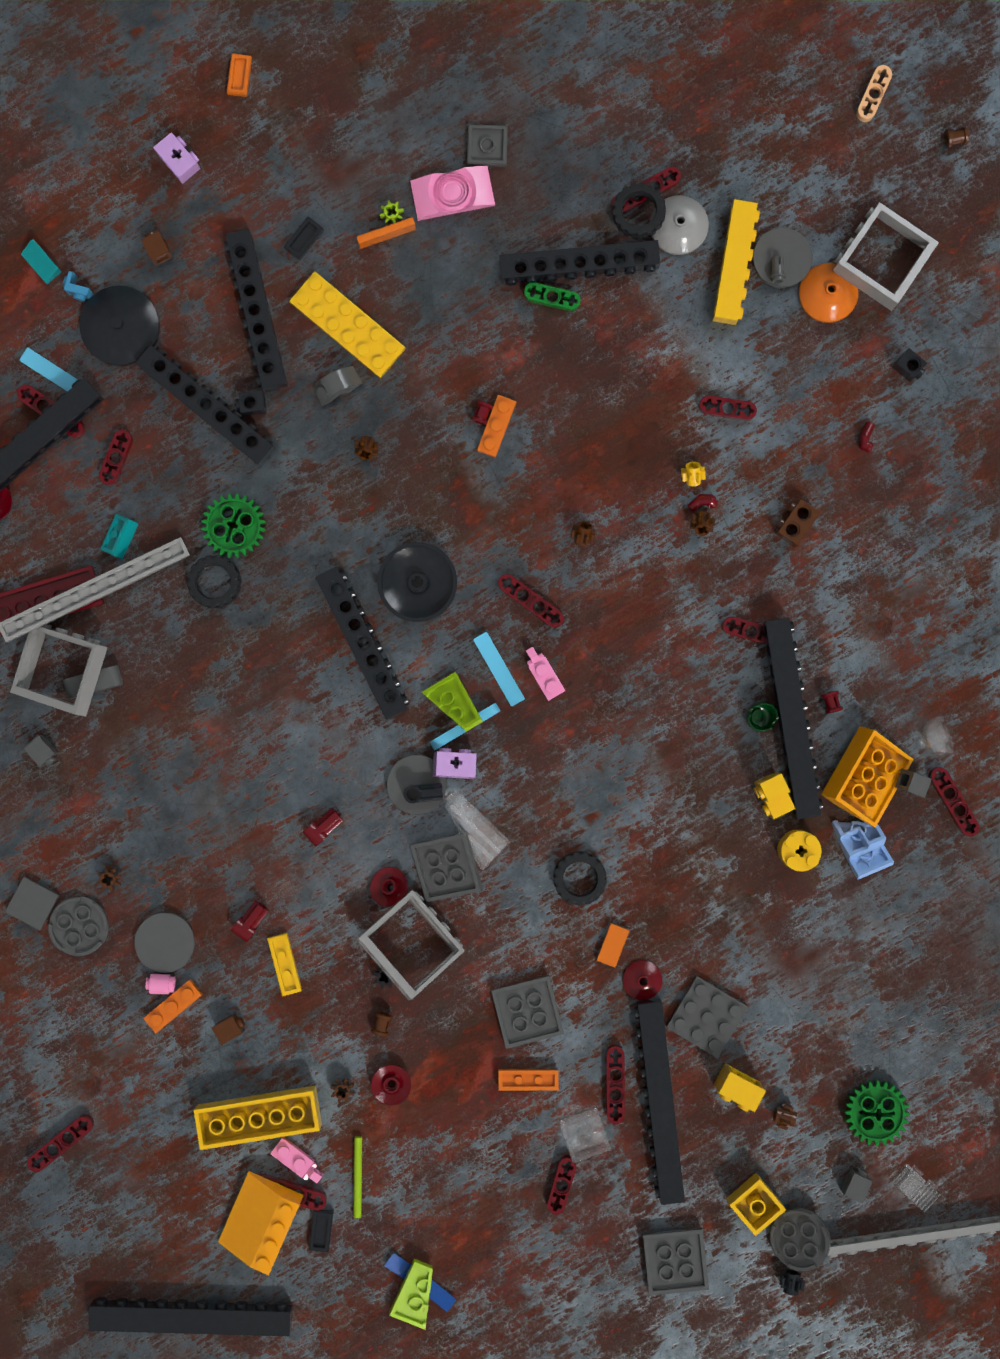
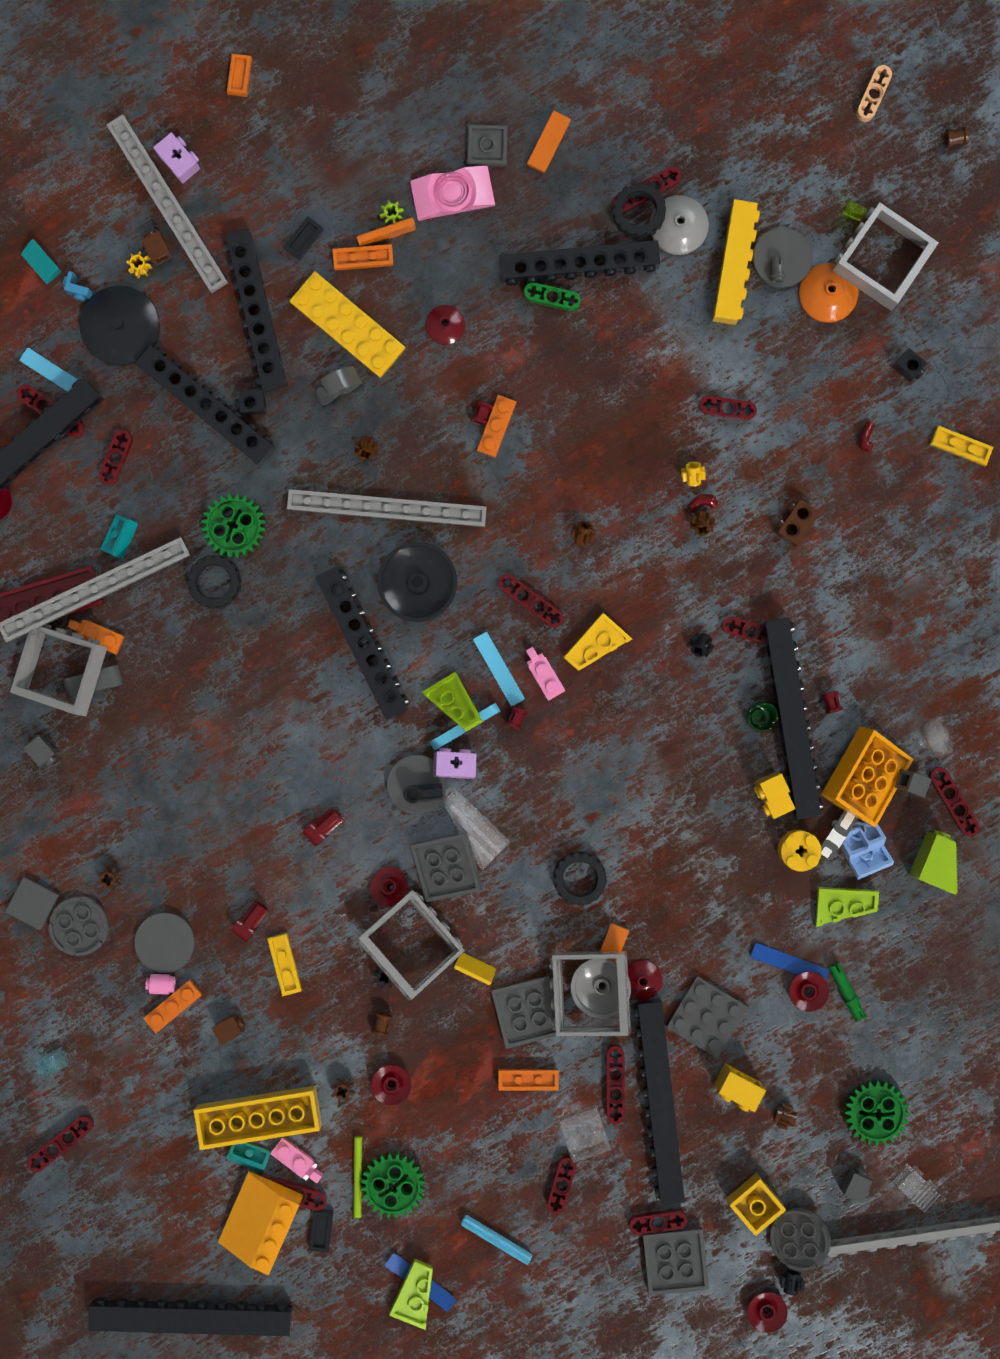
(51, 1062): none -> clear light blue bracket
(92, 630): none -> orange hinge
(135, 260): none -> yellow gear
(167, 203): none -> light grey plate
(249, 1156): none -> teal slope
(363, 257): none -> orange plate
(386, 508): none -> light grey plate
(404, 1198): none -> green gear
(445, 334): none -> dark red dish
(475, 968): none -> yellow slope
(496, 1239): none -> medium azure axle
(516, 717): none -> dark red bush
(549, 142): none -> orange tile
(557, 1002): none -> light grey window
(587, 991): none -> light grey dish
(597, 641): none -> yellow wing
(663, 1228): none -> dark red beam
(701, 645): none -> black gear
(771, 1320): none -> dark red dish
(785, 961): none -> blue sticker
(816, 998): none -> dark red dish
(838, 835): none -> sticker
(842, 903): none -> lime wing
(844, 986): none -> green pin
(855, 210): none -> clear neon green tile
(937, 862): none -> lime slope
(961, 445): none -> yellow tile

